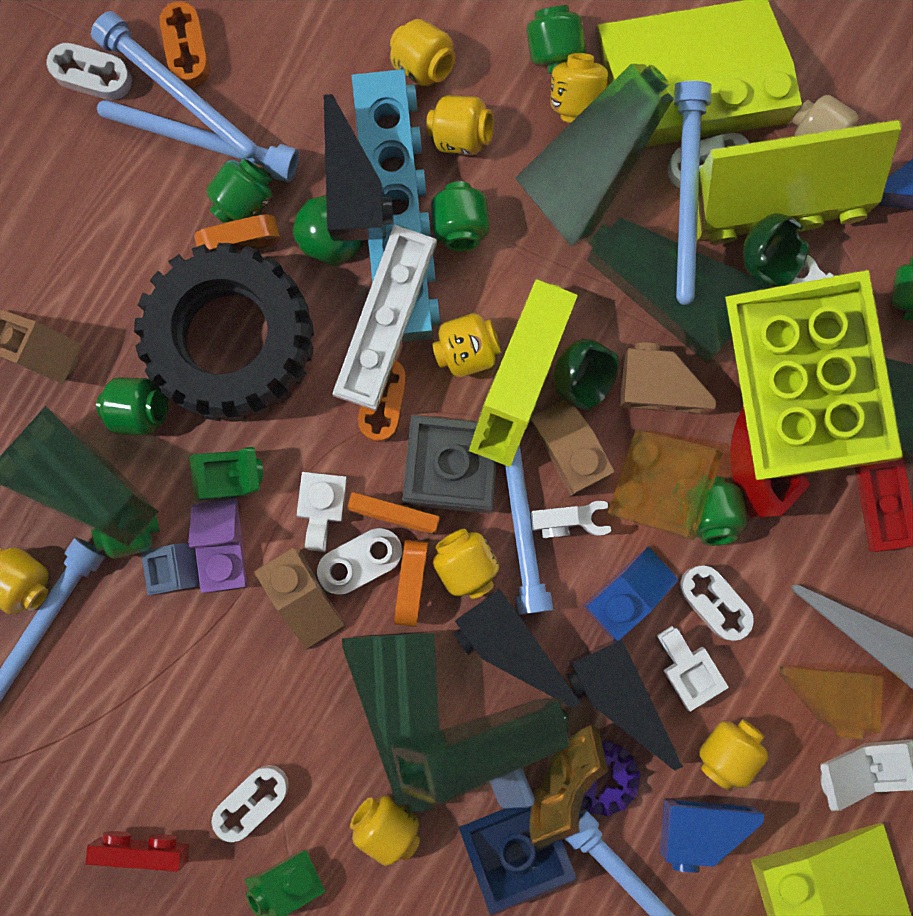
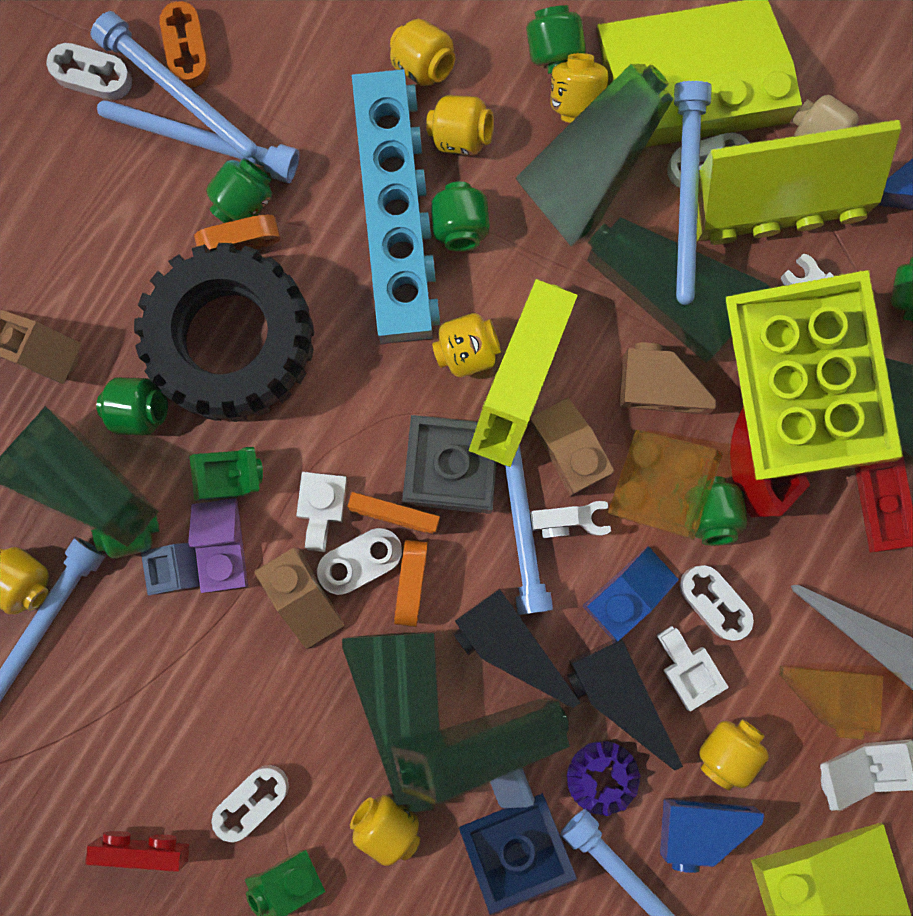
(313, 237): green hair -> none
(353, 189): black slope -> none
(384, 318): white tile -> none
(392, 410): orange beam -> none
(466, 564): yellow head -> none
(564, 786): pearl gold tile -> none
(585, 373): dark green hair -> none
(775, 250): dark green hair -> none

